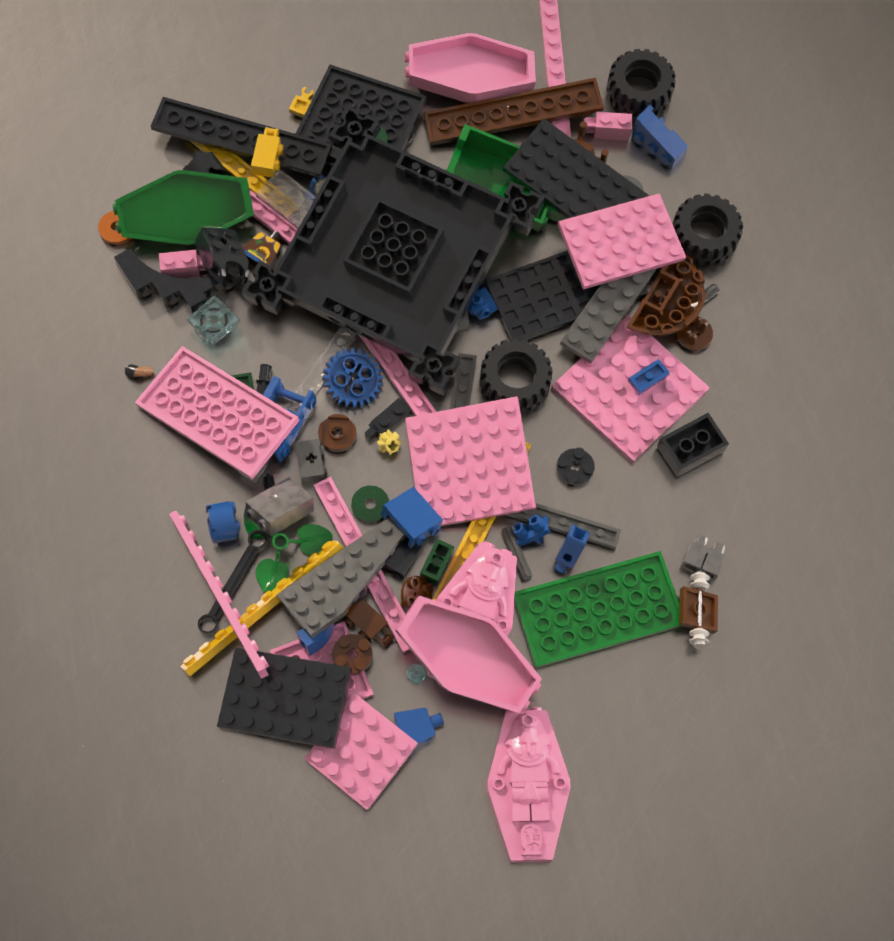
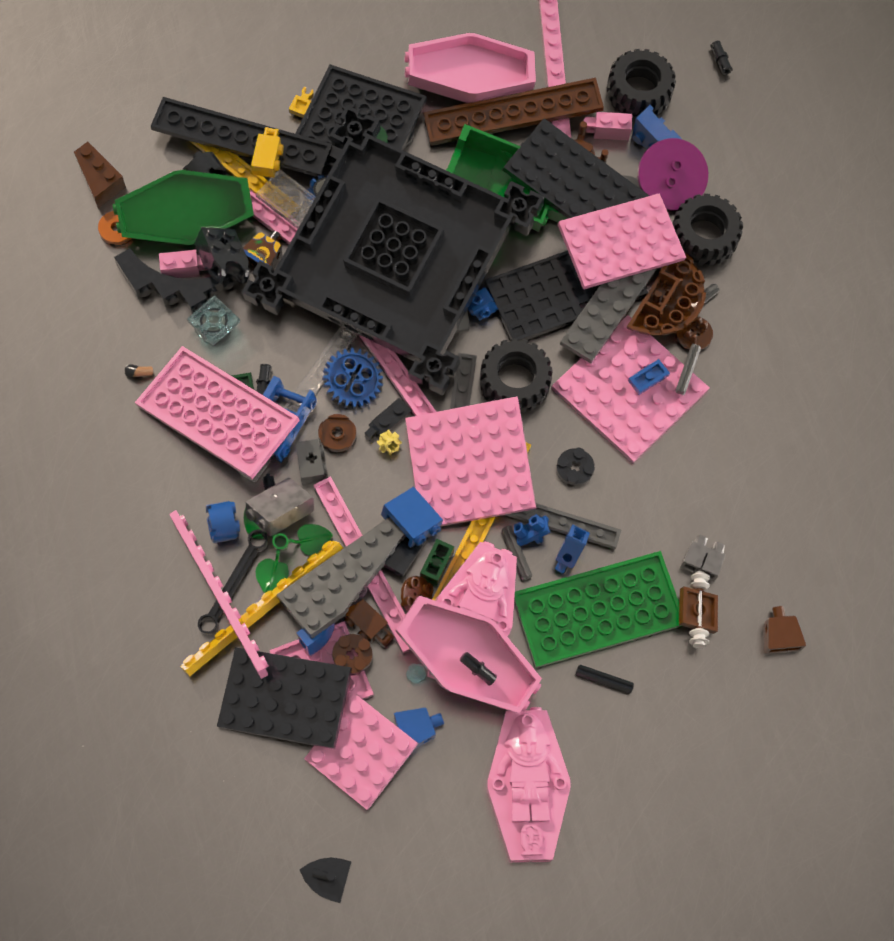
(99, 174): none -> reddish brown wedge
(327, 877): none -> black shield
(362, 496): dark green tile -> none
(478, 668): none -> black axle
(605, 679): none -> black axle
(673, 170): none -> magenta plate
(688, 369): none -> dark grey axle
(692, 444): black brick -> none
(721, 57): none -> black pin
(782, 633): none -> reddish brown torso

